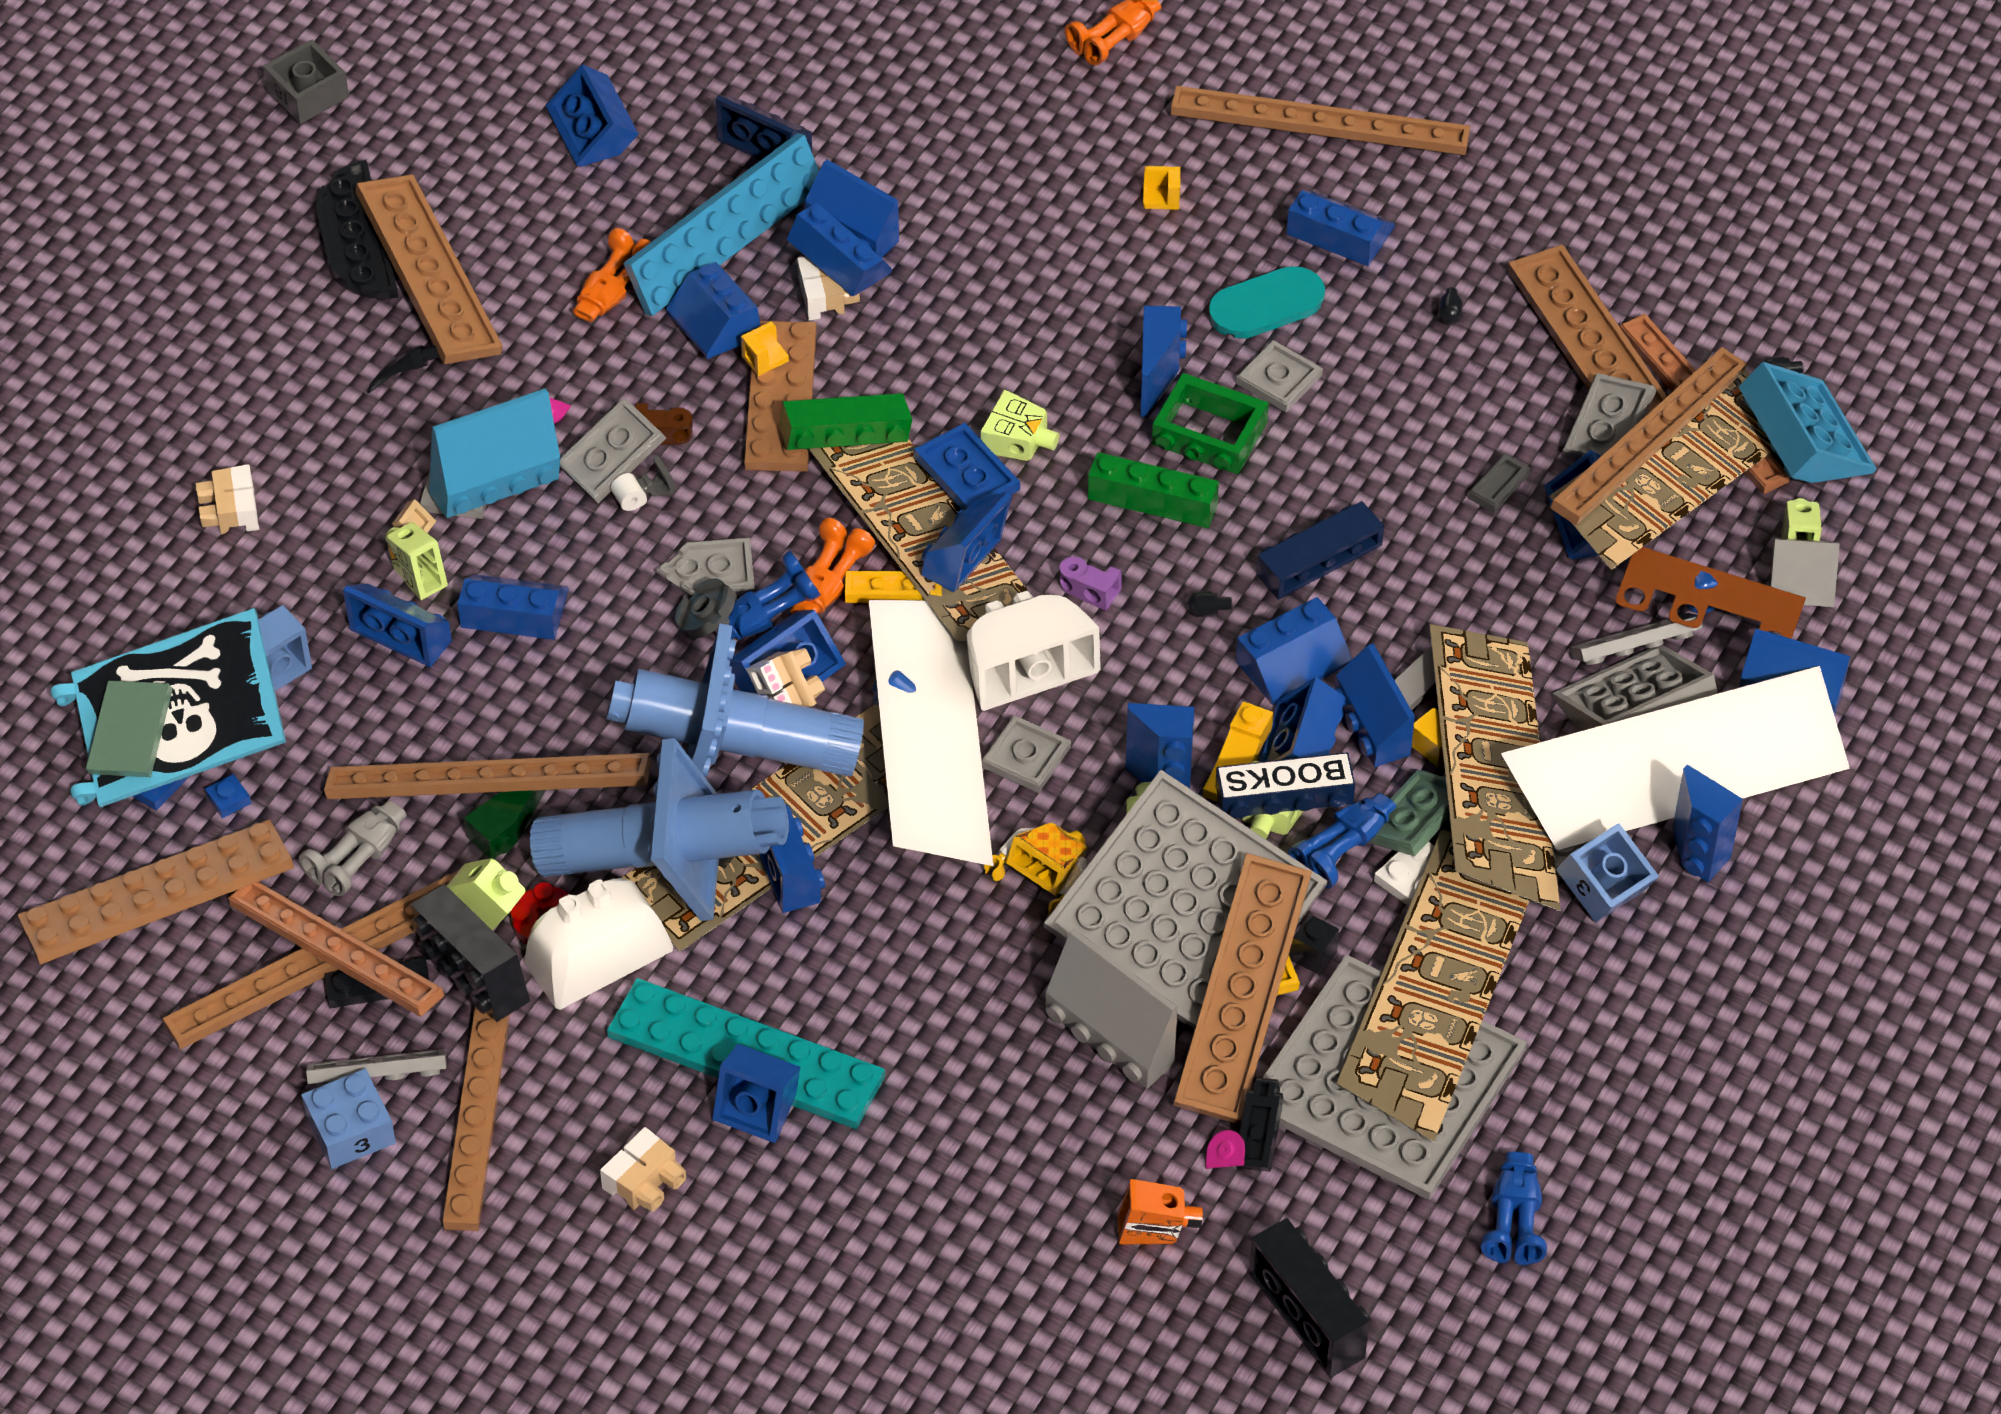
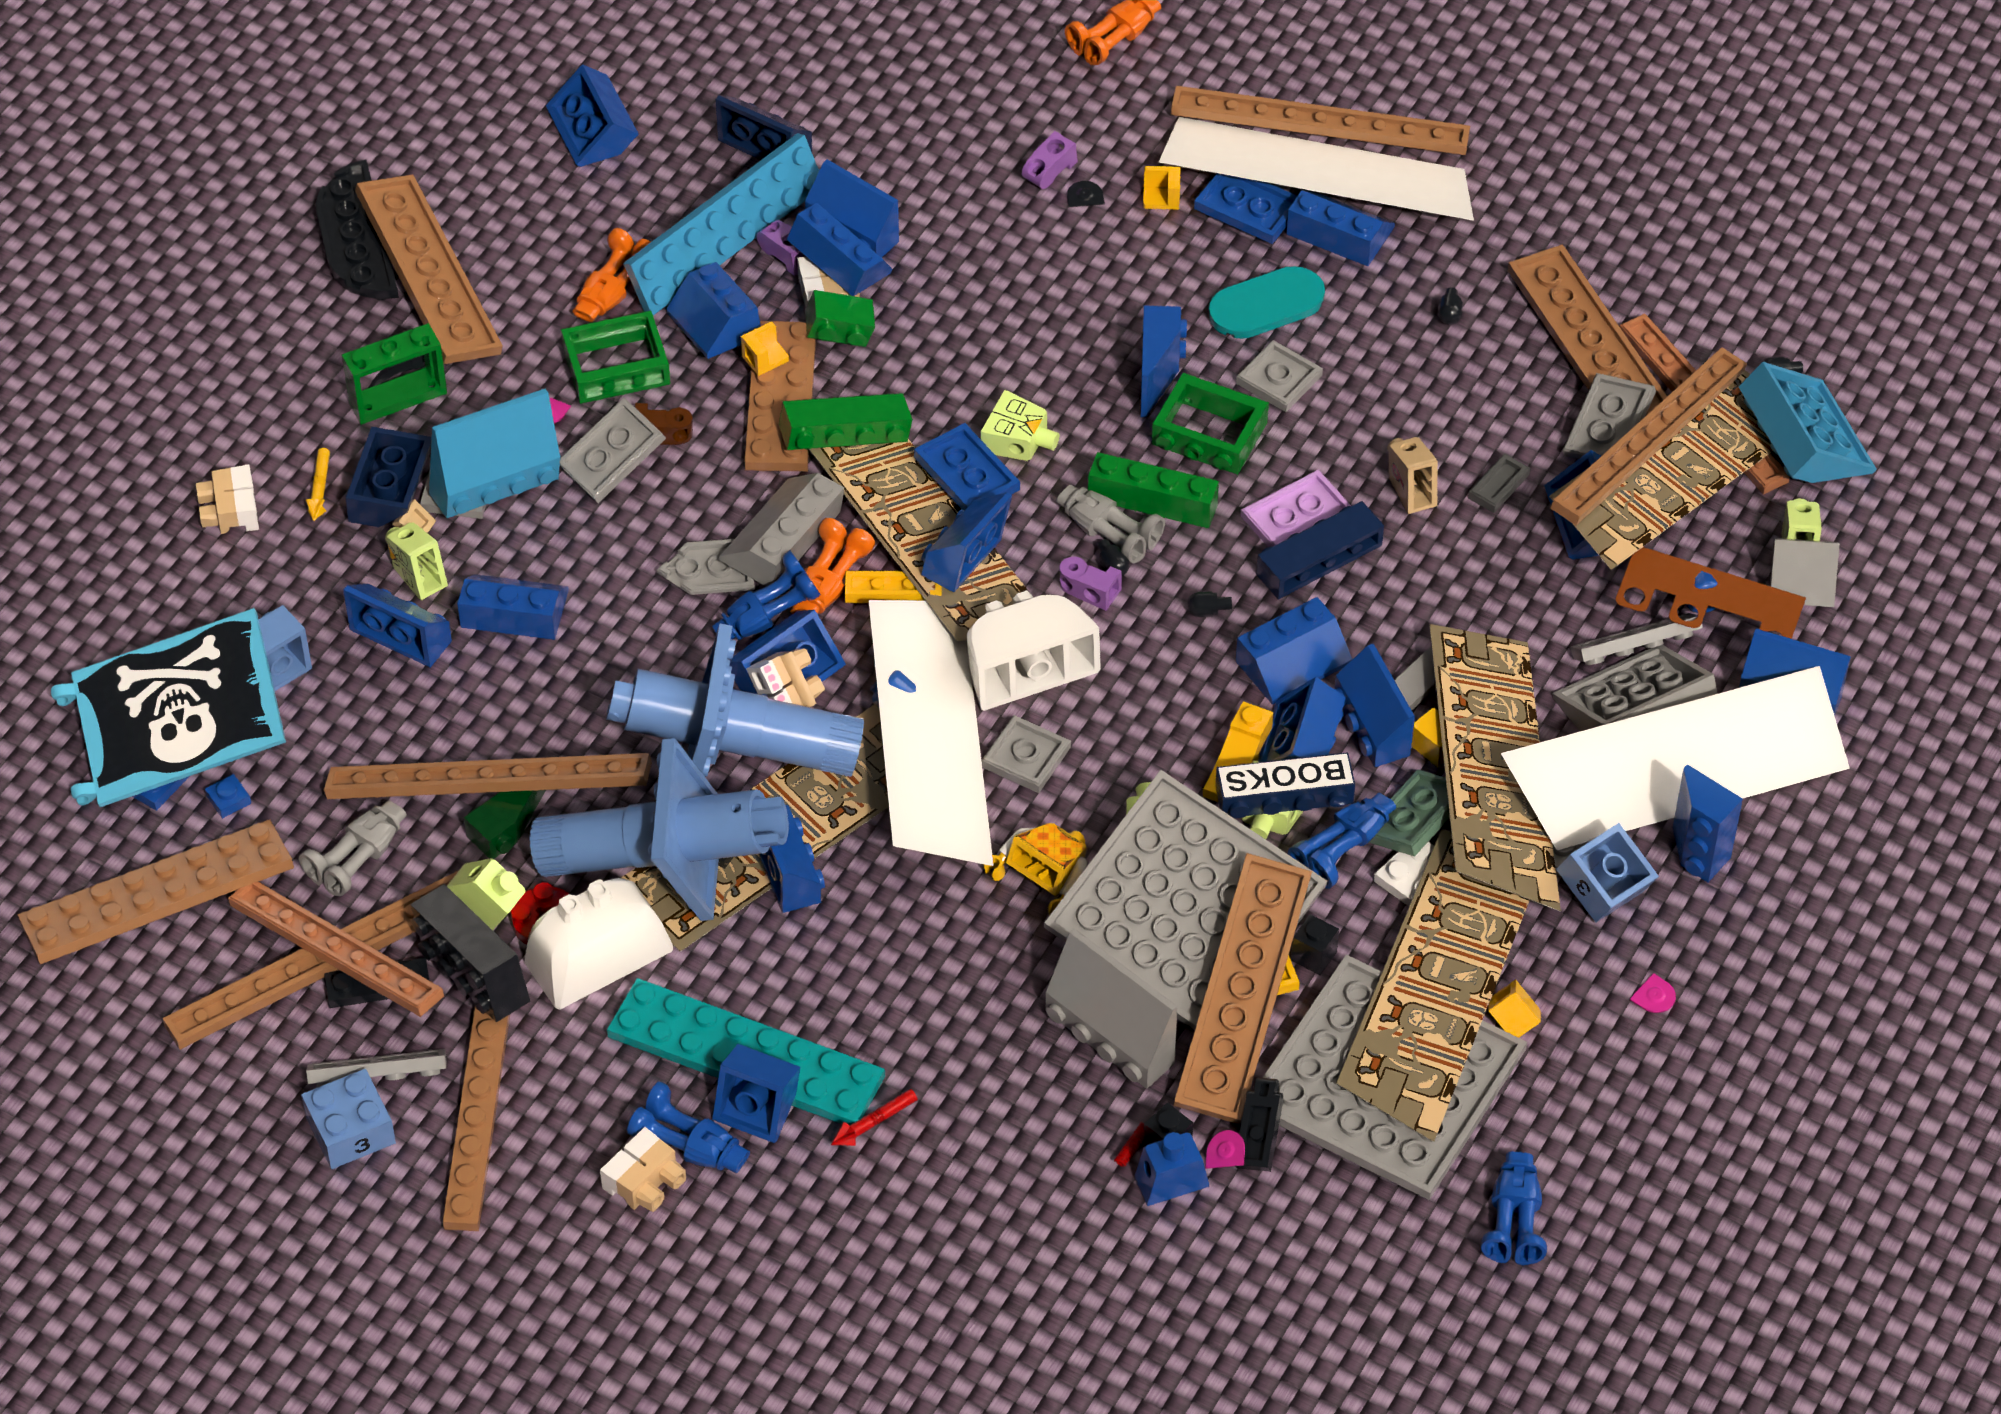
(129, 729): sand green tile -> none
(306, 81): dark grey brick -> none
(319, 482): none -> yellow piece
(386, 476): none -> dark blue slope
(401, 391): none -> green window
(620, 378): none -> green window
(632, 492): leg -> none
(705, 1146): none -> blue piece
(706, 608): dark grey plate -> none
(774, 242): none -> medium lavender leg
(784, 524): none -> light grey slope
(840, 318): none -> green brick
(847, 1134): none -> red piece
(1050, 160): none -> medium lavender leg
(1085, 194): none -> black piece
(1095, 512): none -> light grey piece
(1112, 556): none -> black cylinder
(1131, 1146): none -> red piece
(1154, 1214): orange torso -> none
(1159, 740): blue slope -> none
(1164, 1122): none -> black brick
(1170, 1169): none -> blue torso
(1247, 205): none -> blue plate
(1293, 508): none -> lavender tile
(1309, 1297): black brick -> none
(1319, 167): none -> white sticker
(1413, 465): none -> tan torso
(1514, 1009): none -> yellow panel
(1655, 995): none -> dark pink piece

